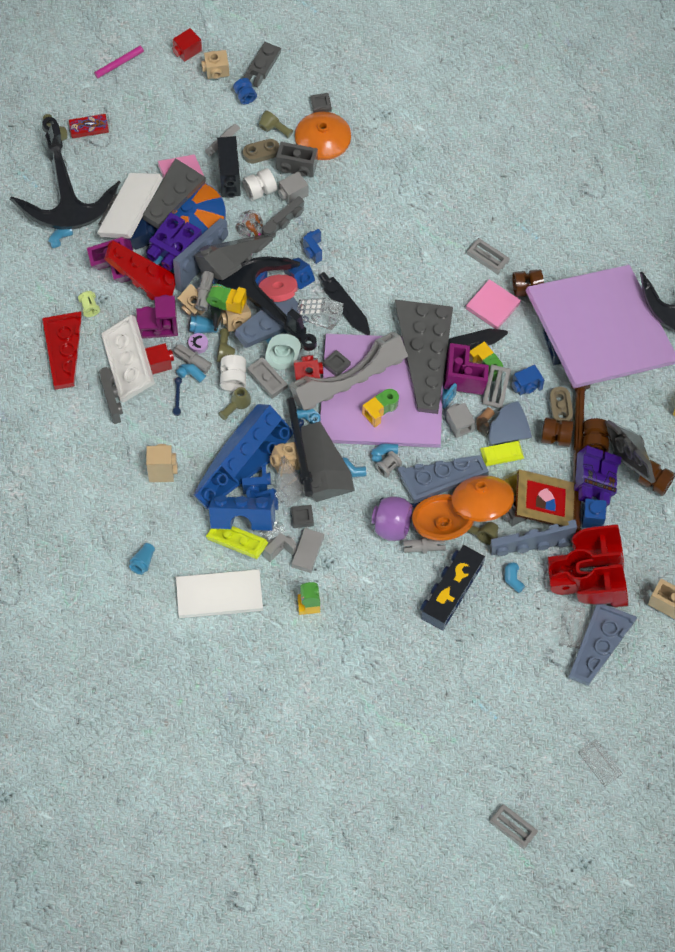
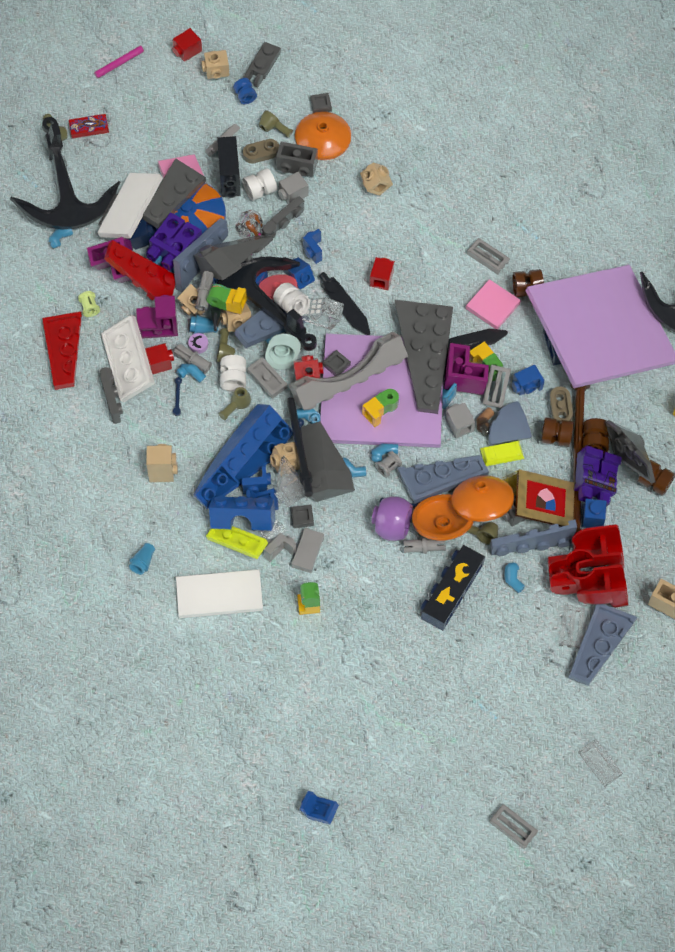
(290, 297): none -> white wheel
(318, 808): none -> blue bracket
(376, 178): none -> tan brick
(382, 273): none -> red brick

